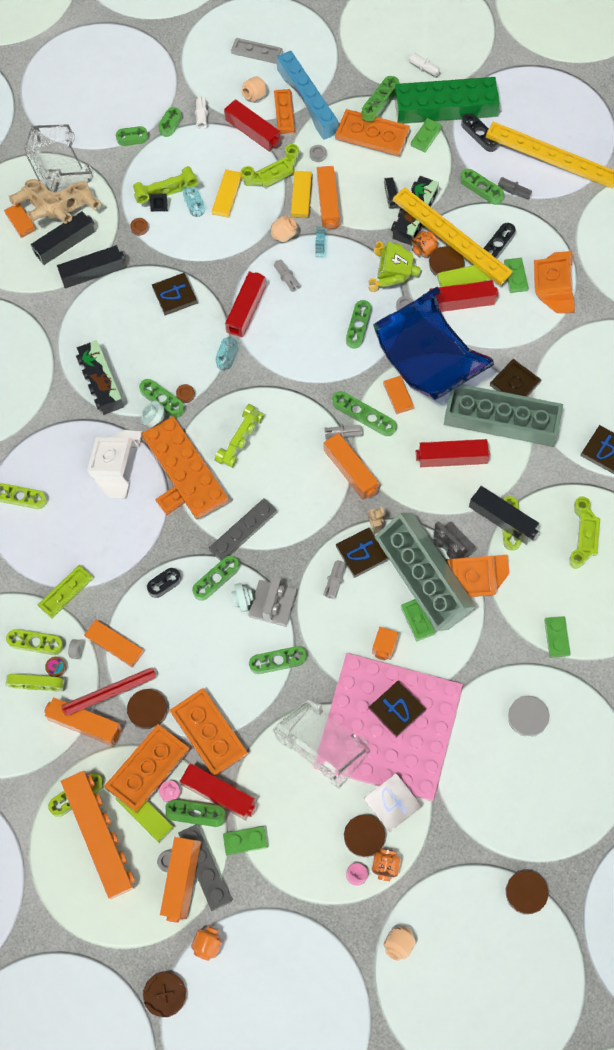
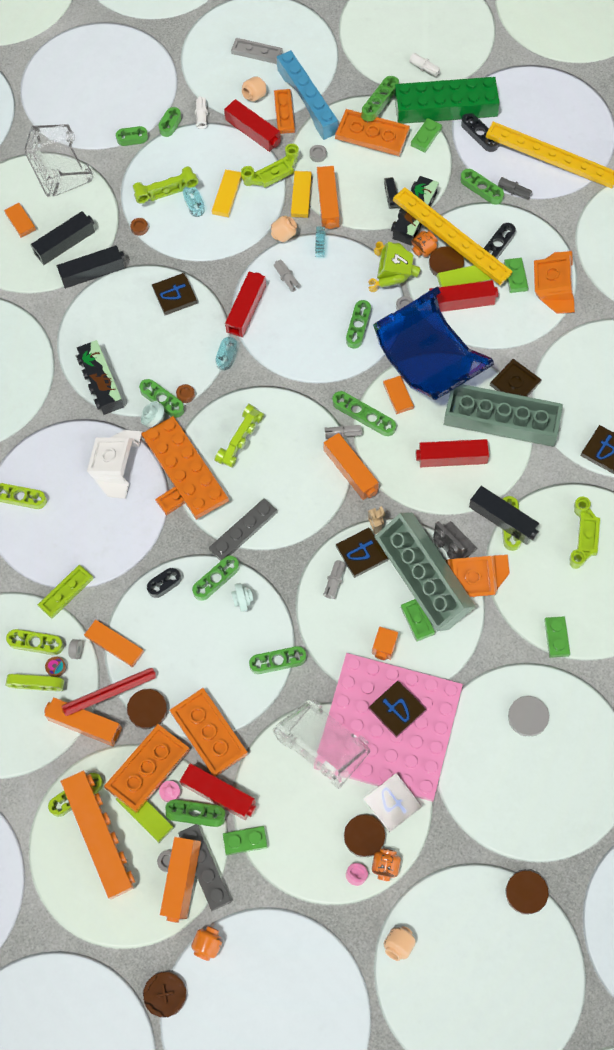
(54, 203): tan pin -> none
(158, 202): black slope -> none
(272, 602): light grey bracket -> none

